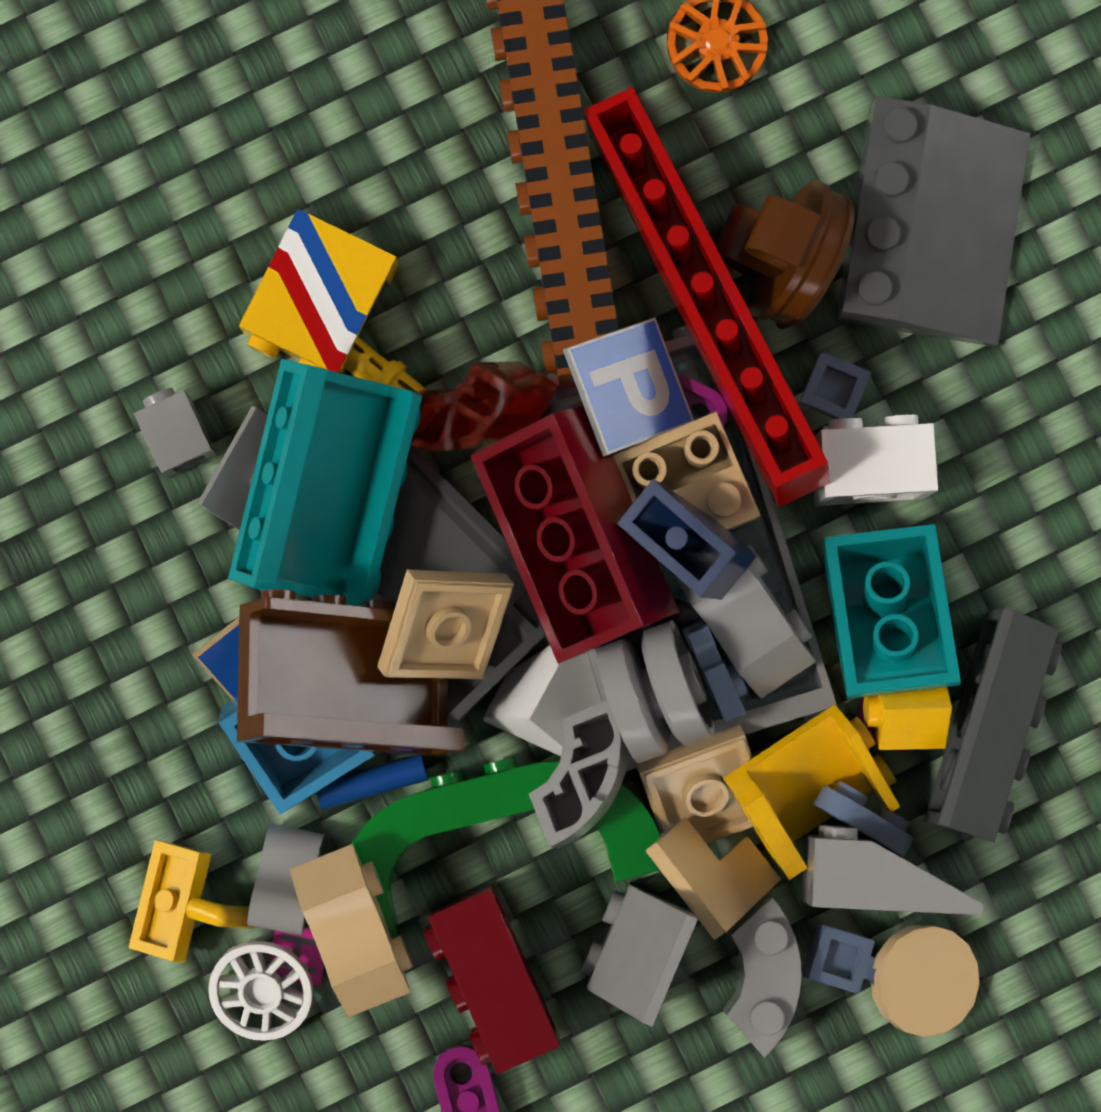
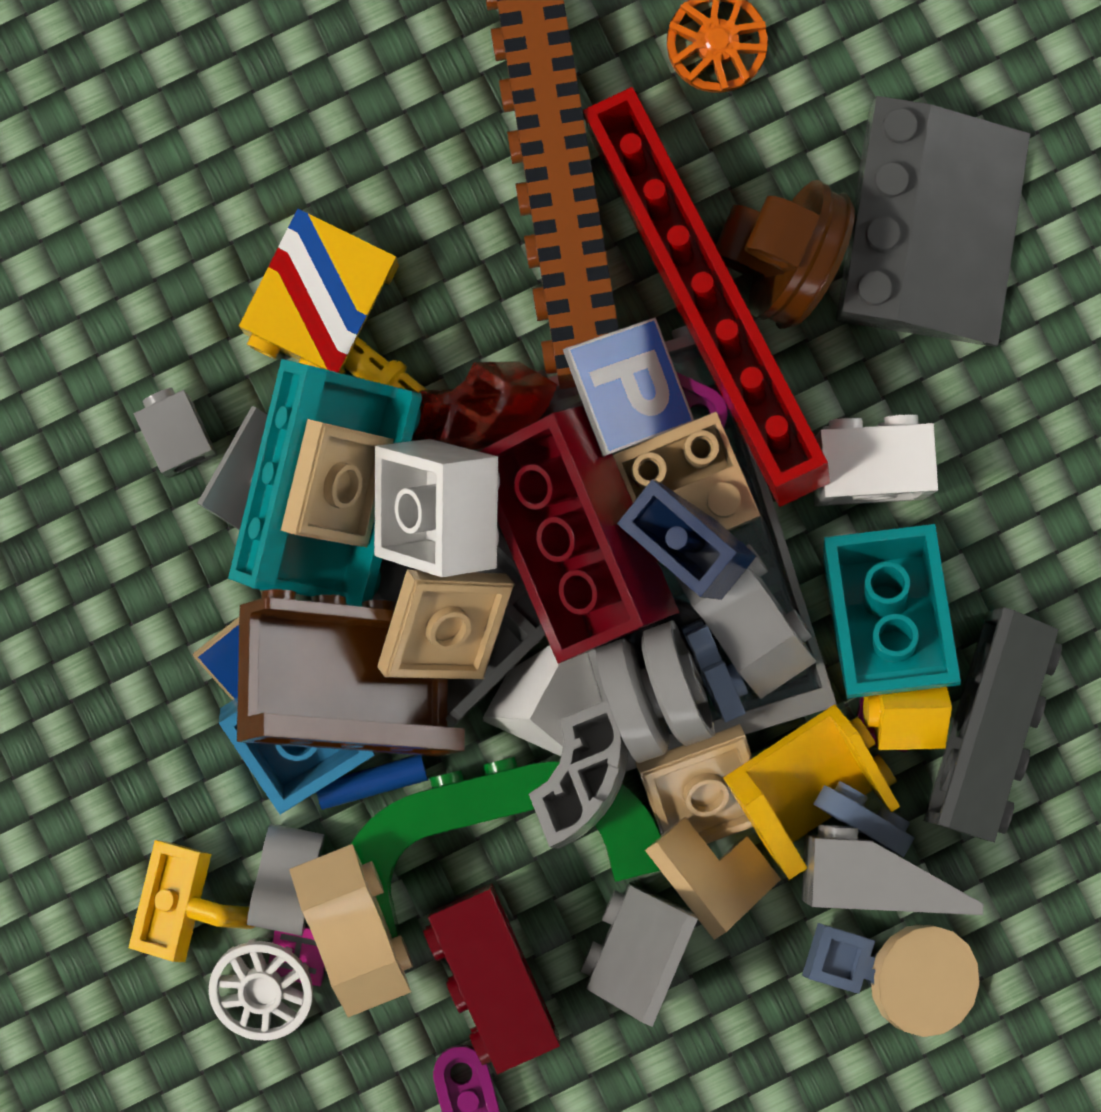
(334, 485): none -> tan tile
(436, 507): none -> white brick
(768, 975): light grey brick -> none
(834, 387): sand blue plate -> none

